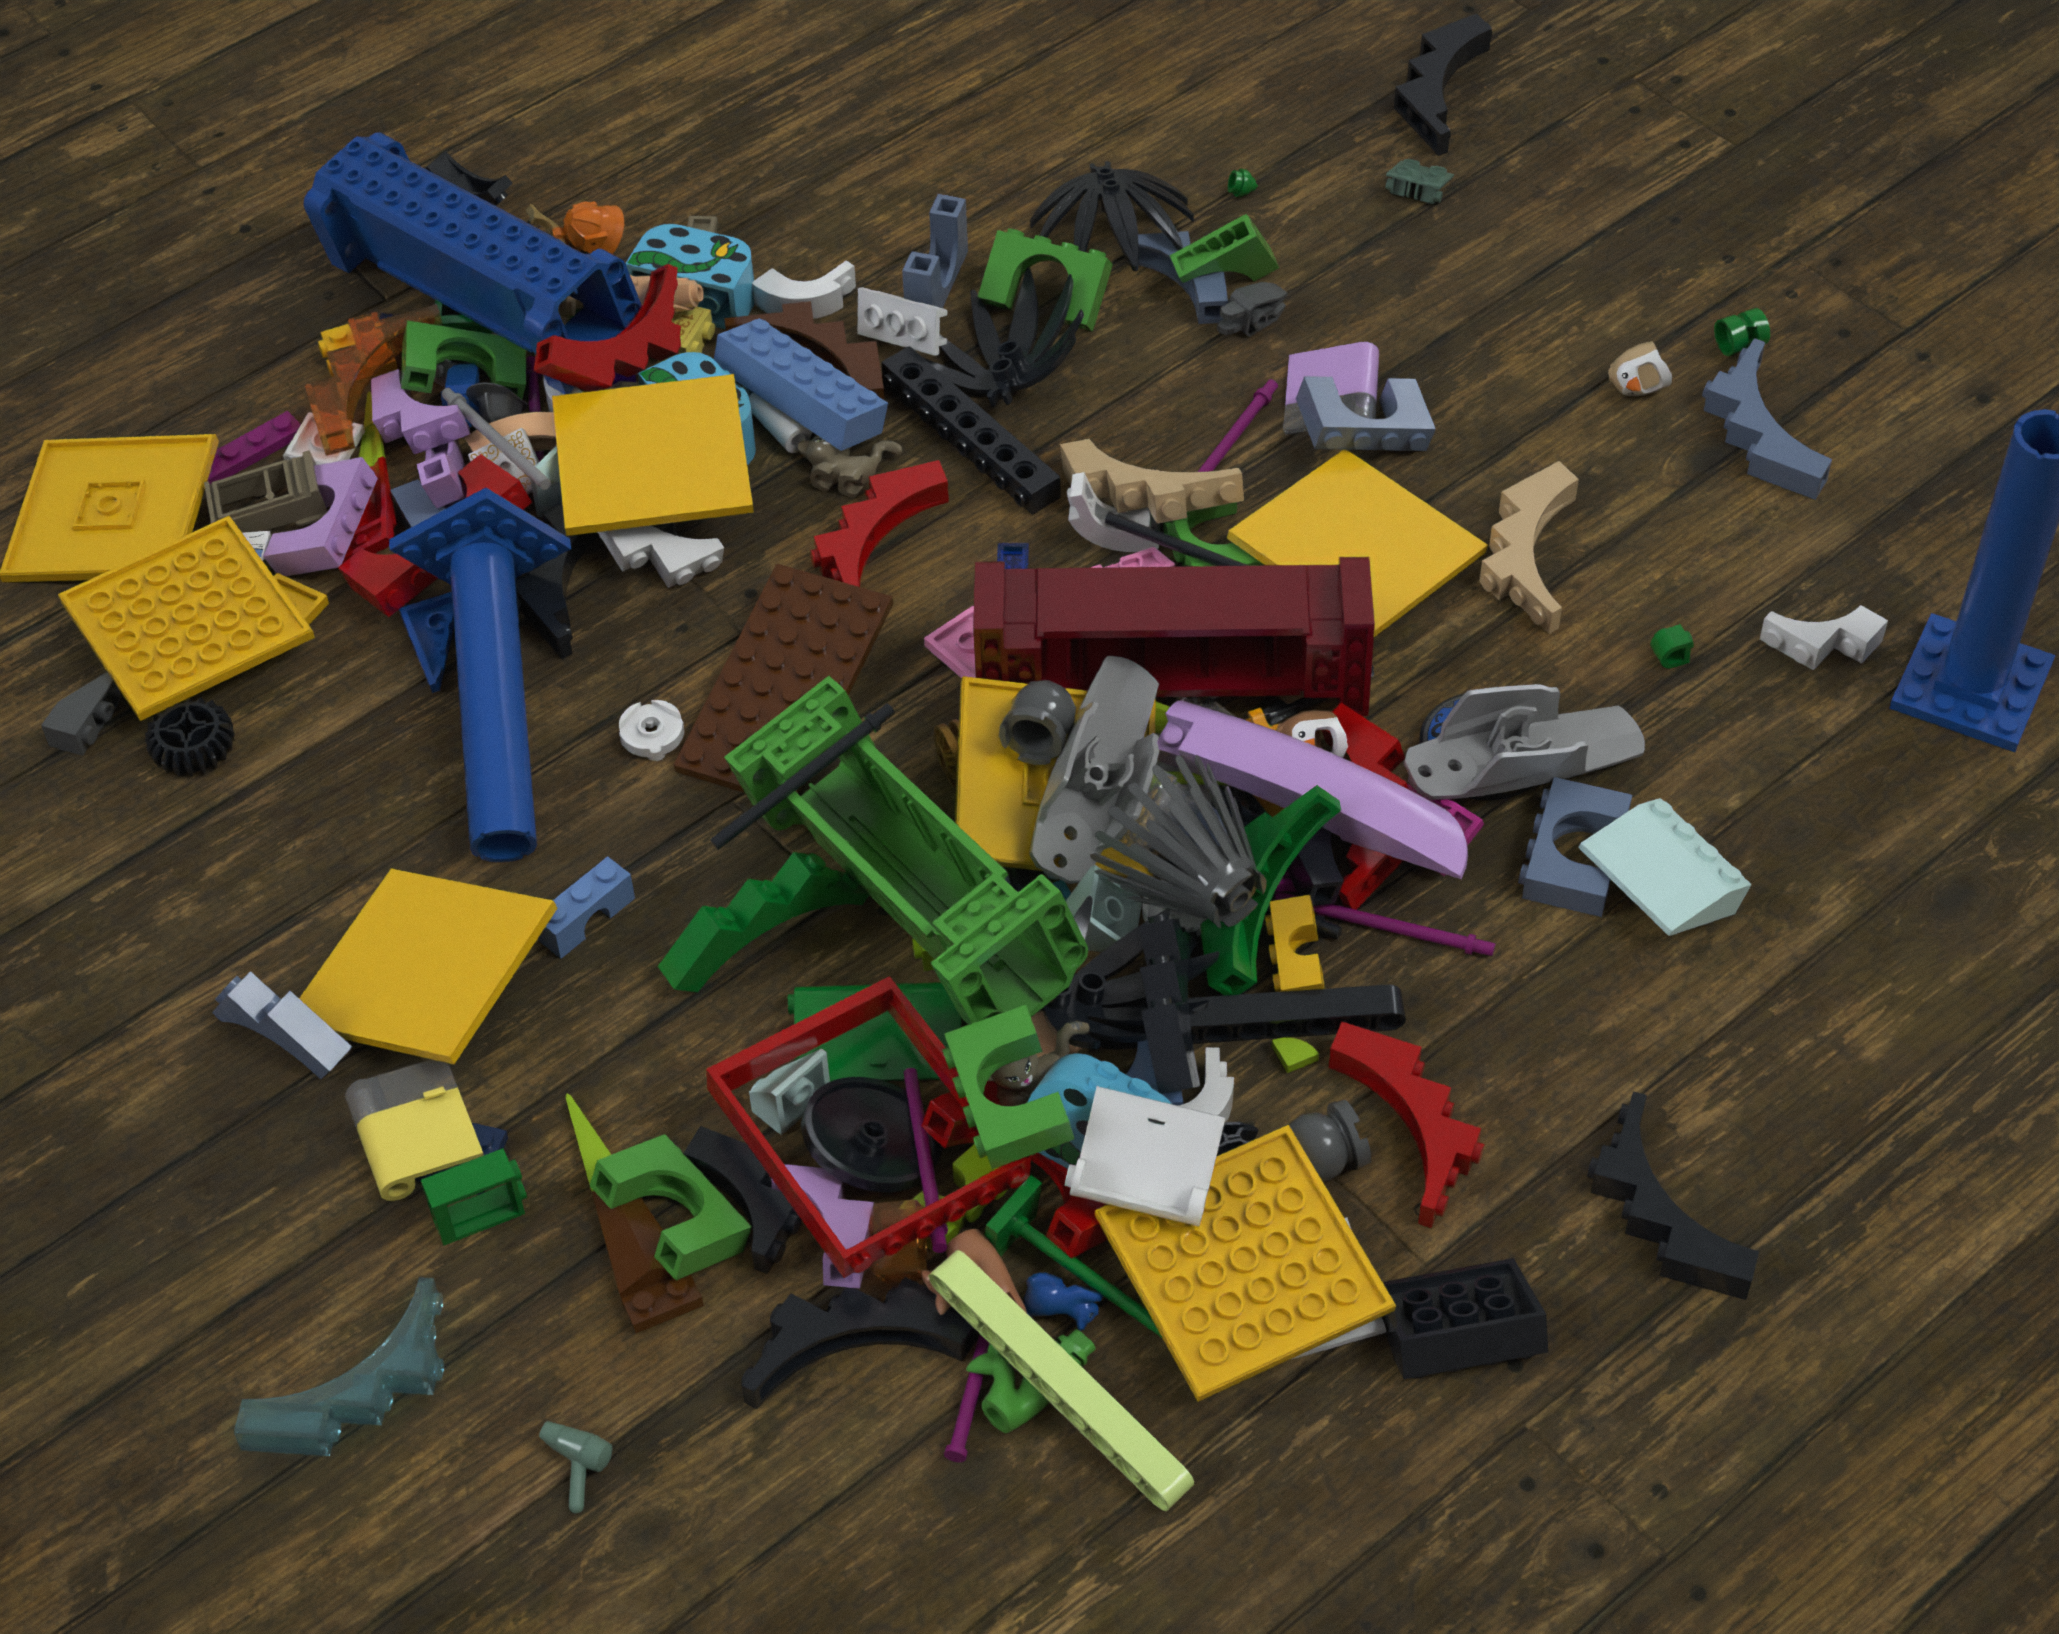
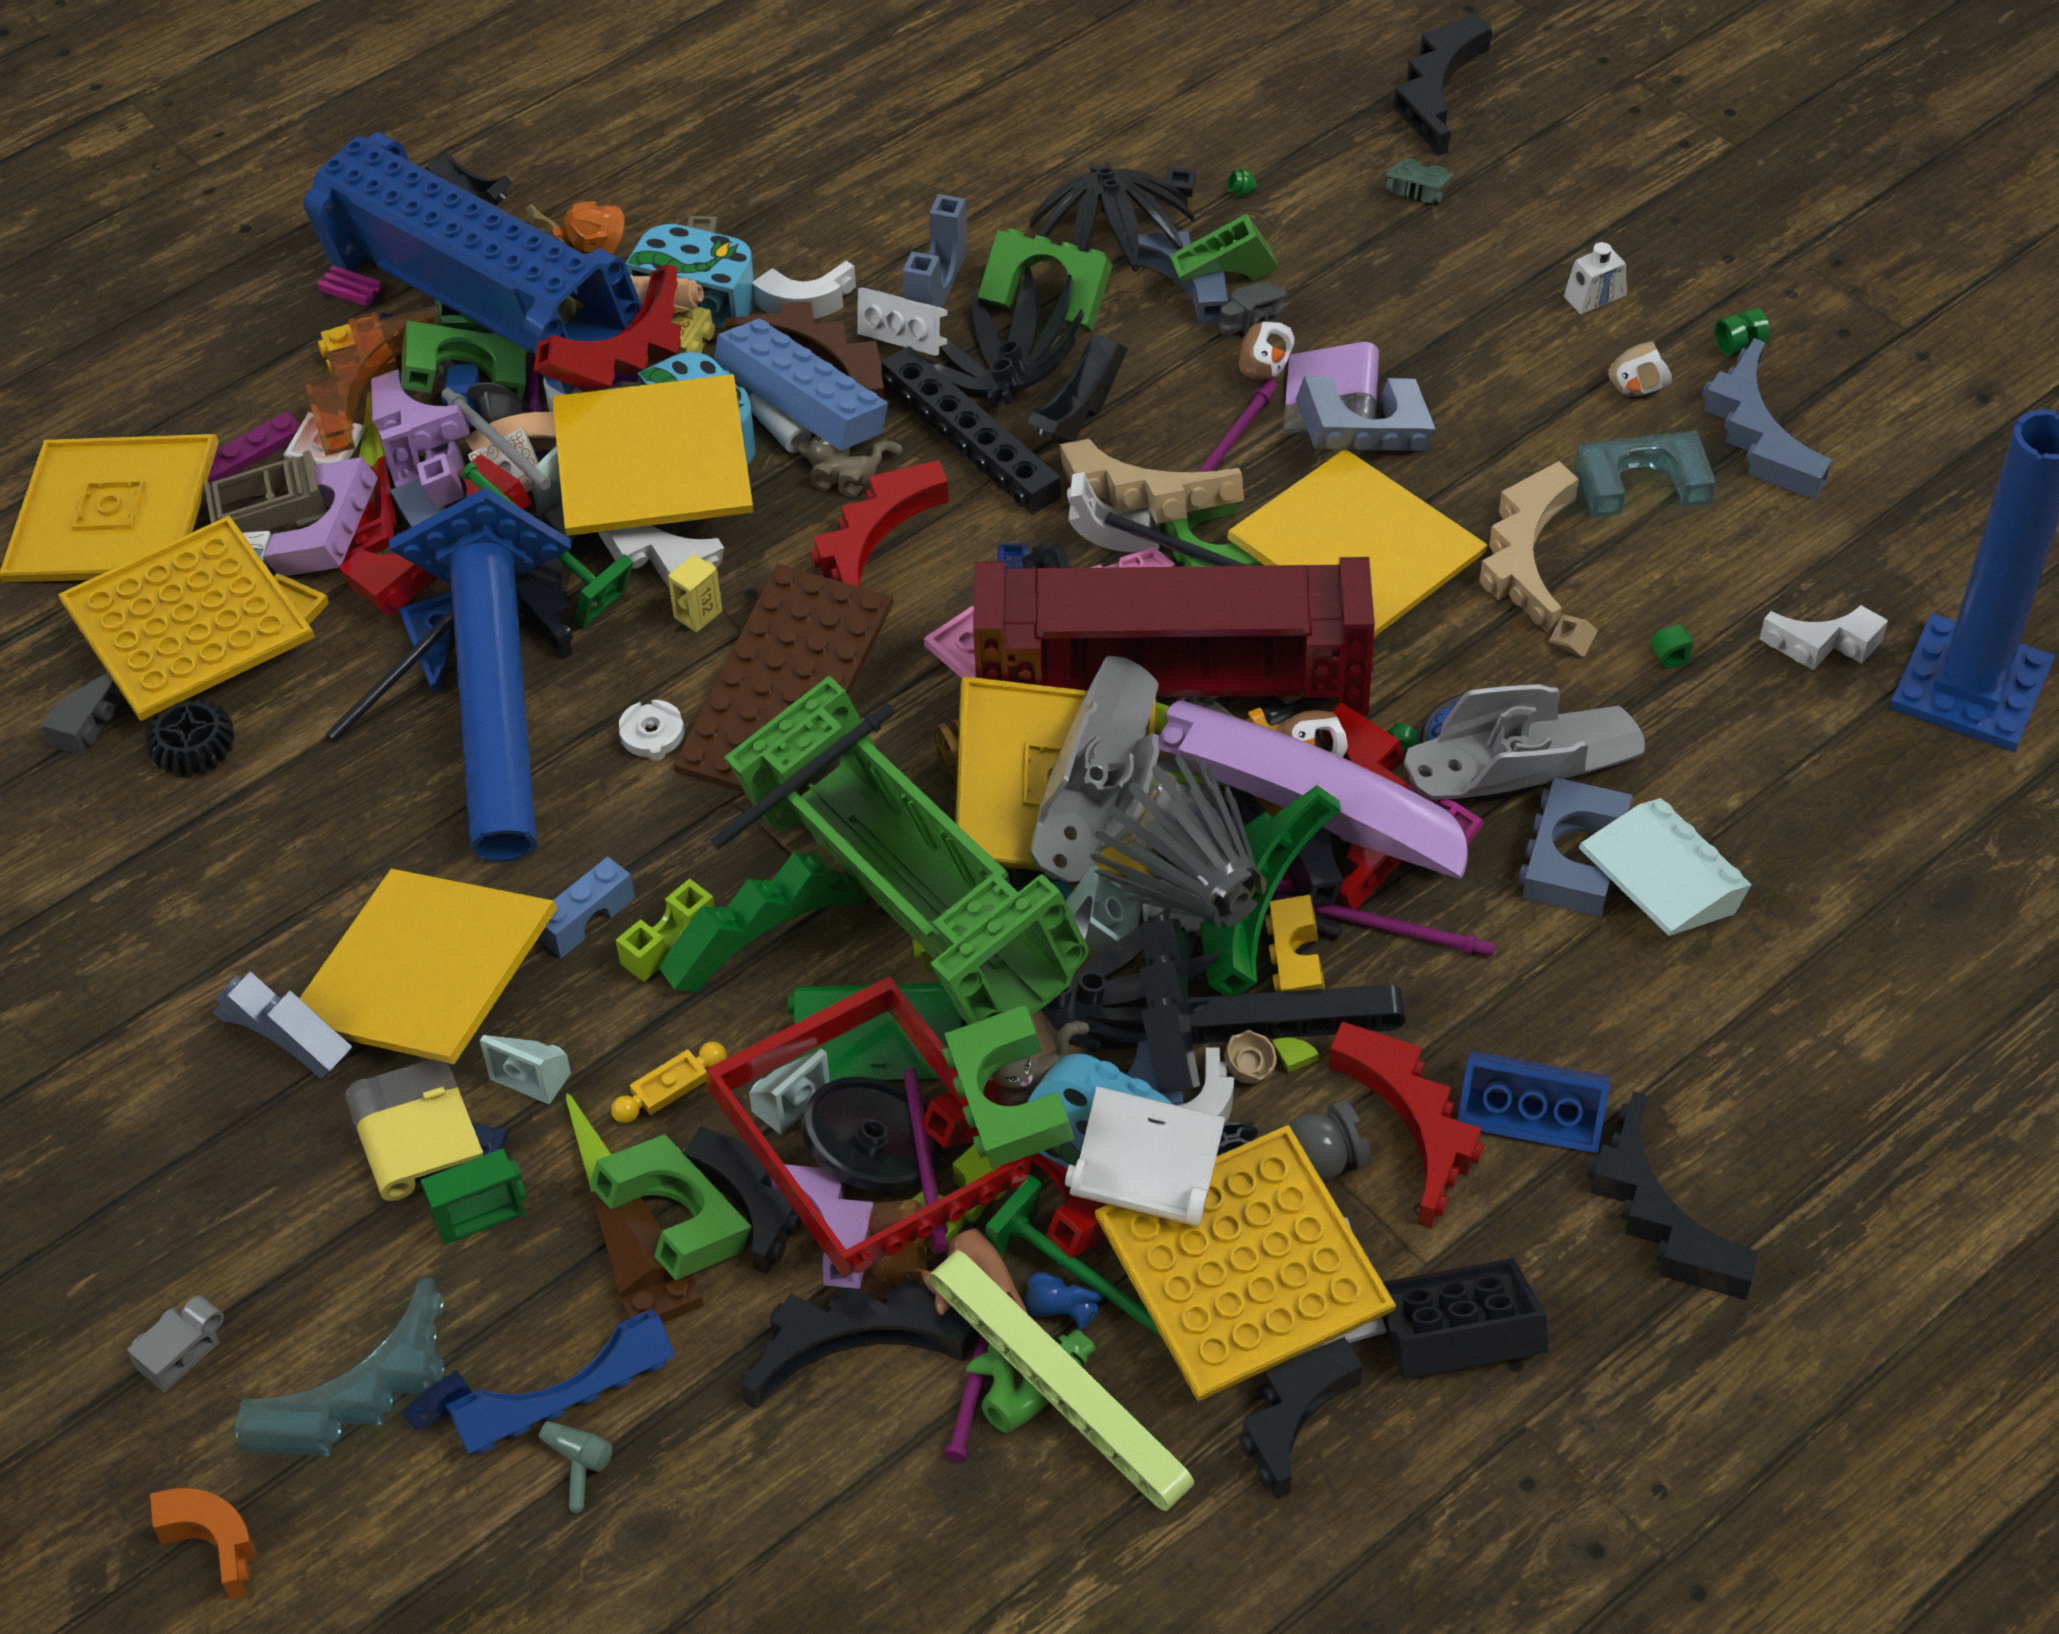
(176, 1342): none -> light grey hinge
(205, 1516): none -> orange arch
(353, 283): none -> dark pink tile
(391, 677): none -> black bar
(400, 454): none -> lavender bracket
(432, 1401): none -> clear blue hinge
(526, 1066): none -> light aqua slope
(600, 590): none -> green tile
(632, 1348): none -> blue arch
(645, 947): none -> lime arch
(667, 1082): none -> yellow plate
(695, 592): none -> light yellow brick
(1038, 722): dark grey tile -> none
(1046, 557): none -> black hinge
(1082, 392): none -> black arch
(1182, 180): none -> black tile
(1250, 1057): none -> tan hair
(1258, 358): none -> piece
(1292, 1396): none -> black arch
(1405, 735): none -> green plate
(1534, 1101): none -> blue slope
(1573, 635): none -> tan slope
(1596, 279): none -> white torso
(1675, 454): none -> clear light blue arch

